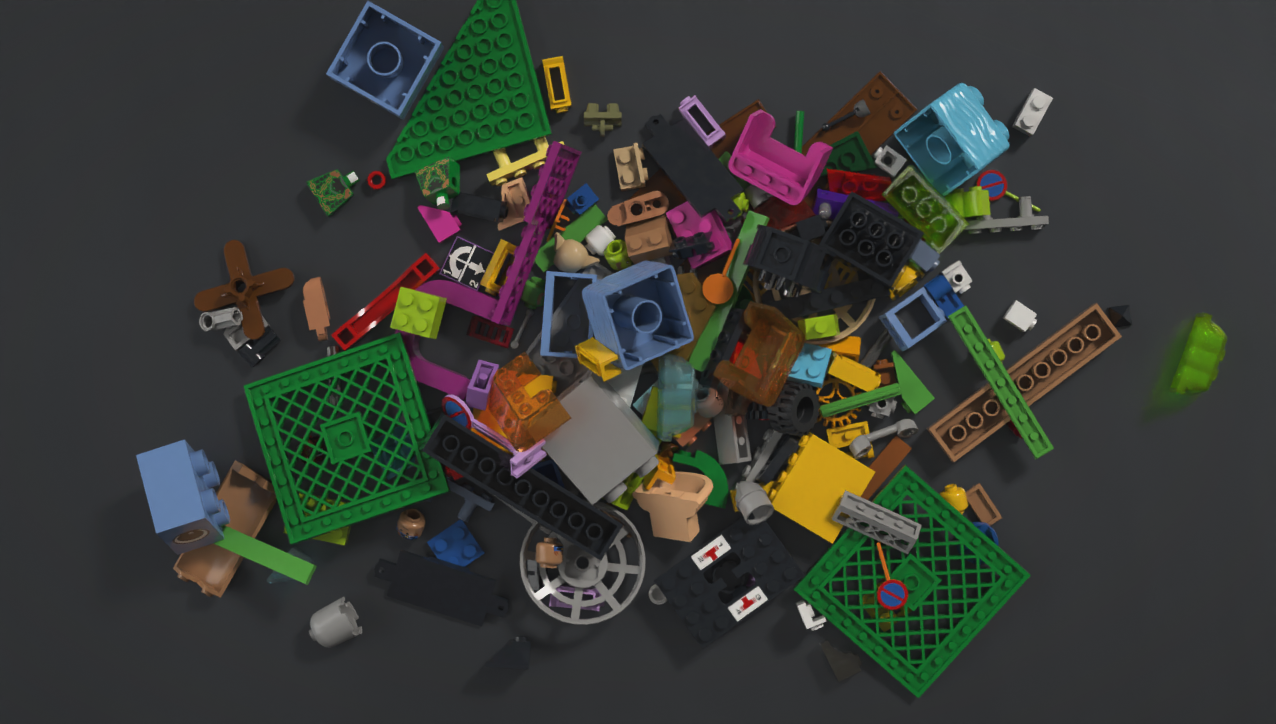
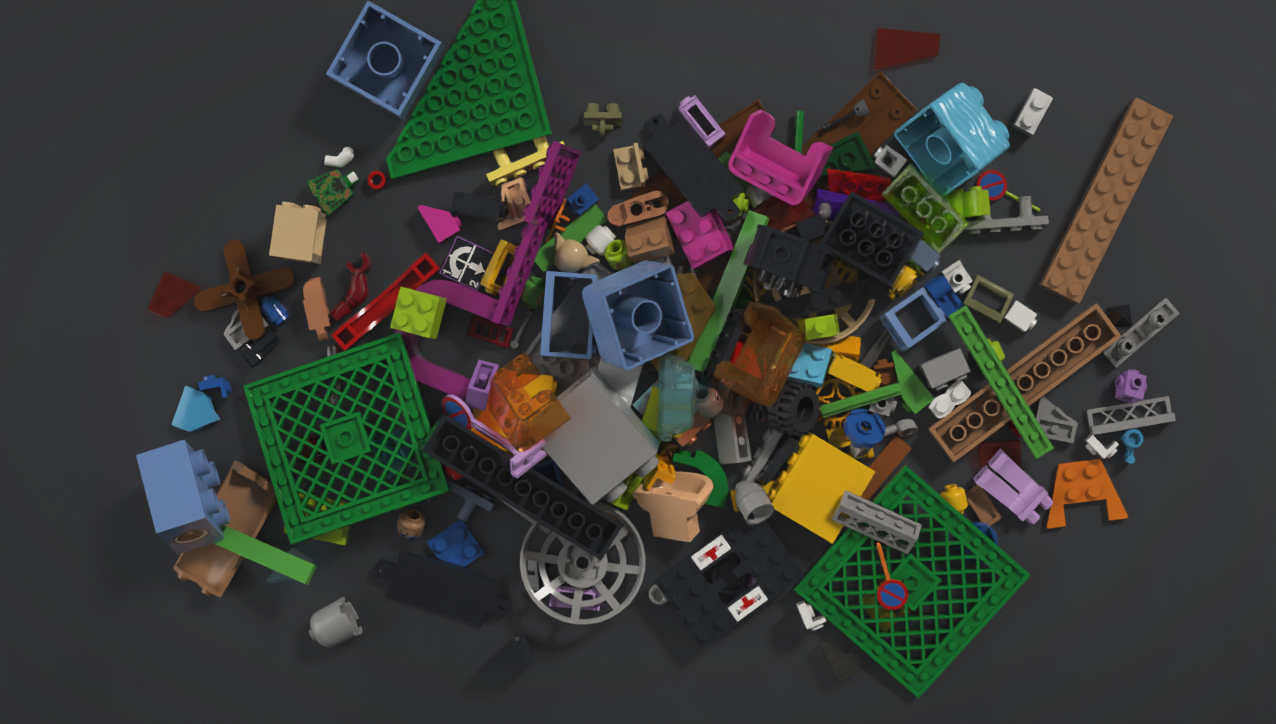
(172, 294): none -> clear red wing
(194, 411): none -> dark azure slope
(212, 382): none -> blue bracket
(220, 319): light grey piece -> none
(273, 310): none -> blue brick
(298, 233): none -> tan hose
(341, 160): none -> white arm
(358, 288): none -> dark red piece
(440, 182): green torso -> none
(549, 553): medium nougat head -> none
(560, 105): yellow window -> none
(597, 358): yellow window -> none
(683, 246): black hinge -> none
(718, 287): orange piece -> none
(860, 437): none -> blue plate
(904, 46): none -> clear red wing
(944, 368): none -> light grey brick
(953, 395): none -> white brick
(982, 309): none -> olive tile
(988, 449): none -> clear red wing
(1029, 491): none -> lavender hips
(1055, 422): none -> light grey wing
(1082, 483): none -> orange wing
(1096, 447): none -> white bracket
(1106, 200): none -> medium nougat brick
(1130, 386): none -> medium lavender brick
(1130, 440): none -> dark azure piece
(1140, 332): none -> light grey plate
(1146, 420): none -> light grey fence
(1200, 357): clear neon green windscreen -> none

